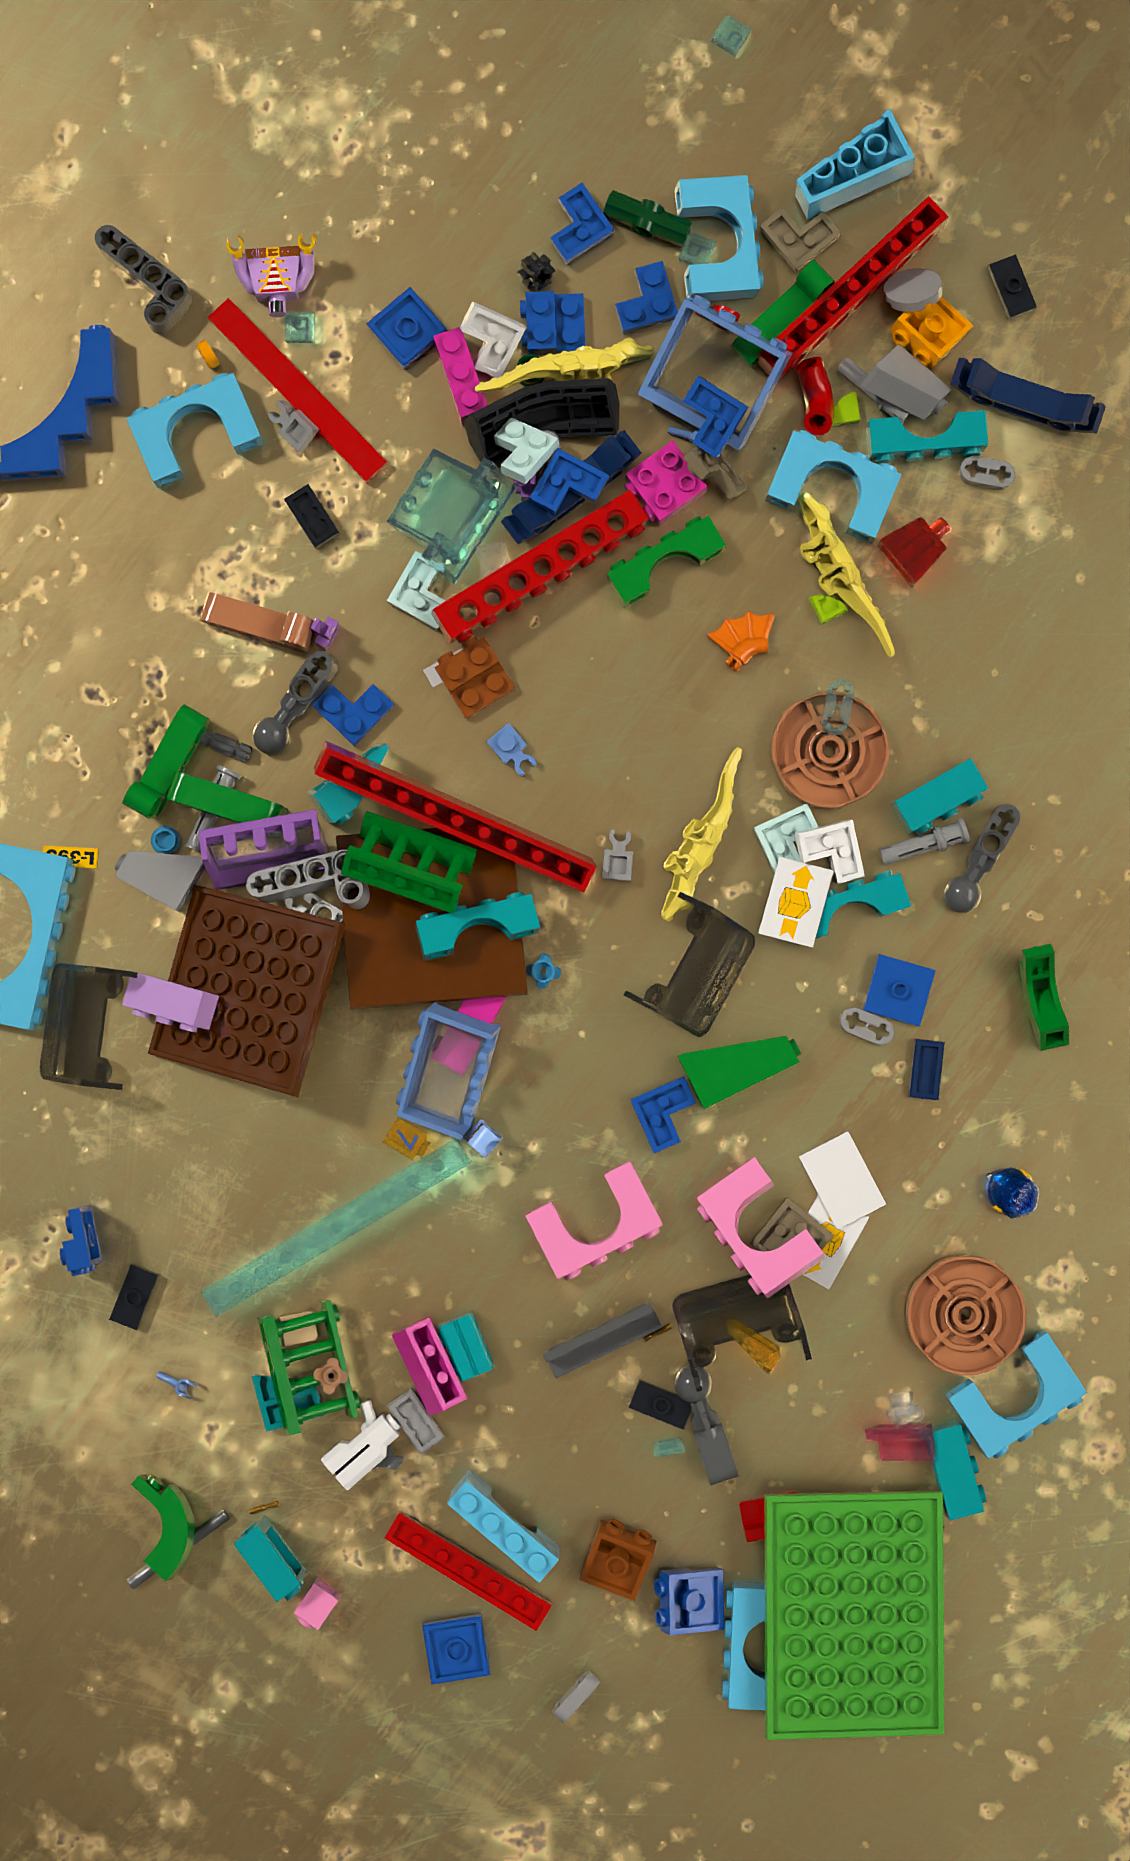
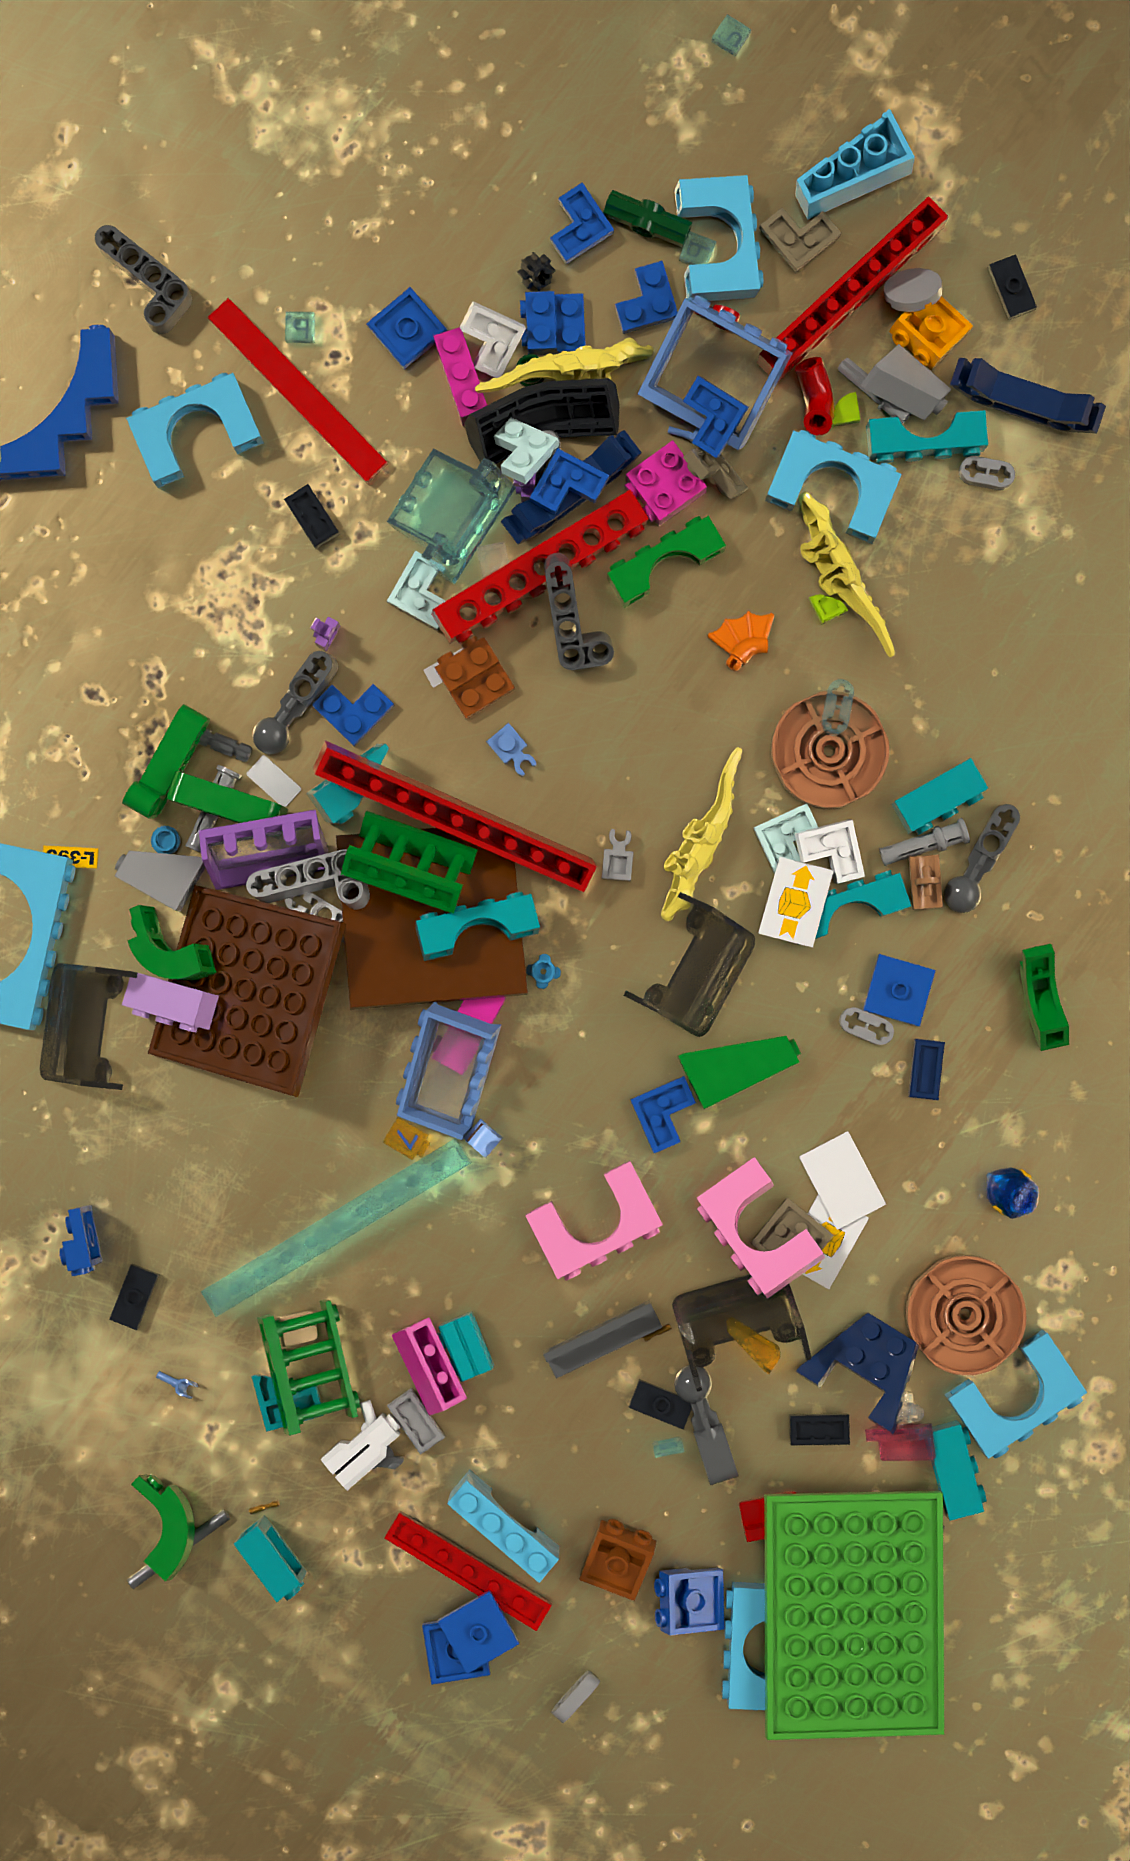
(158, 958): none -> green arch
(207, 354): light orange tile -> none
(257, 622): nougat beam -> none
(273, 781): none -> white sticker
(274, 272): torso -> none
(297, 427): light grey plate -> none
(316, 1604): bright pink brick -> none
(339, 1376): medium nougat plate -> none
(478, 1631): none -> blue plate
(568, 611): none -> dark grey beam
(808, 287): green beam -> none
(819, 1429): none -> black plate
(874, 1354): none -> dark blue wing
(915, 547): clear red torso -> none
(925, 882): none -> medium nougat hips

